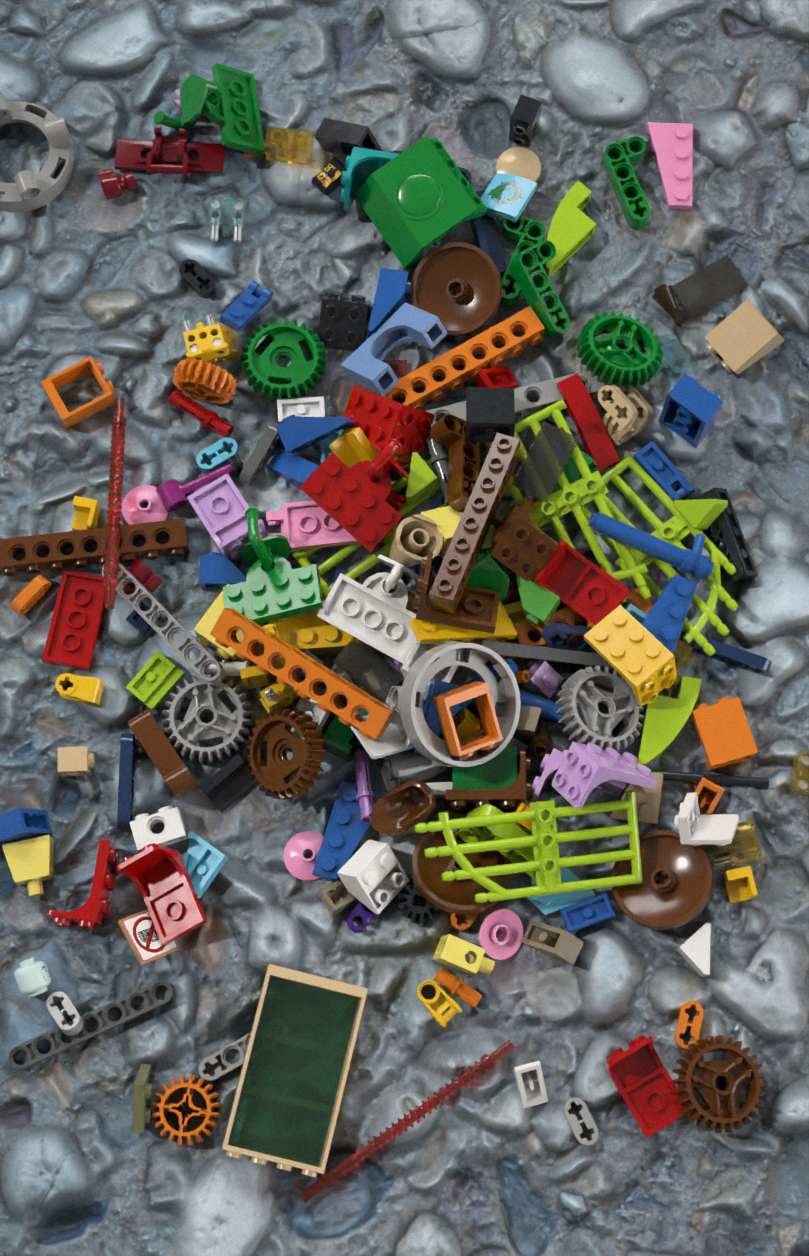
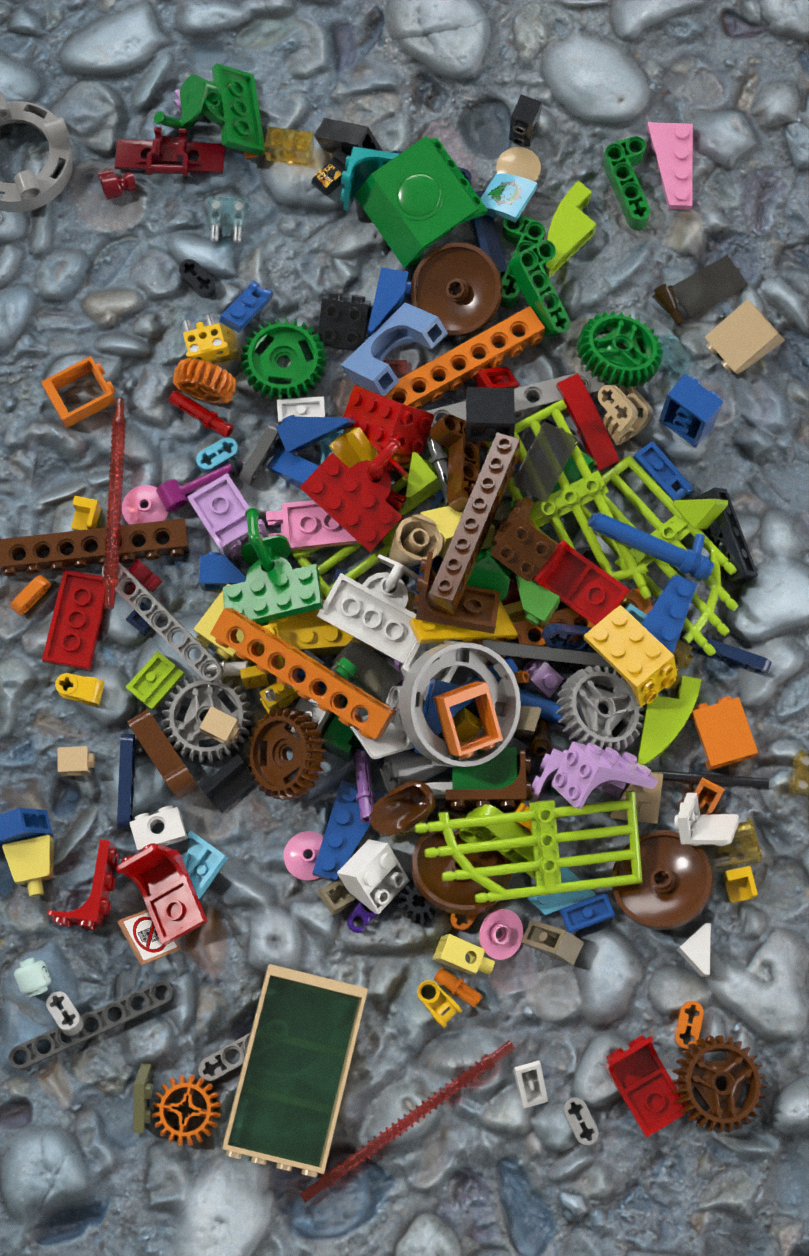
(220, 726): none -> tan brick
(346, 668): none -> green plate

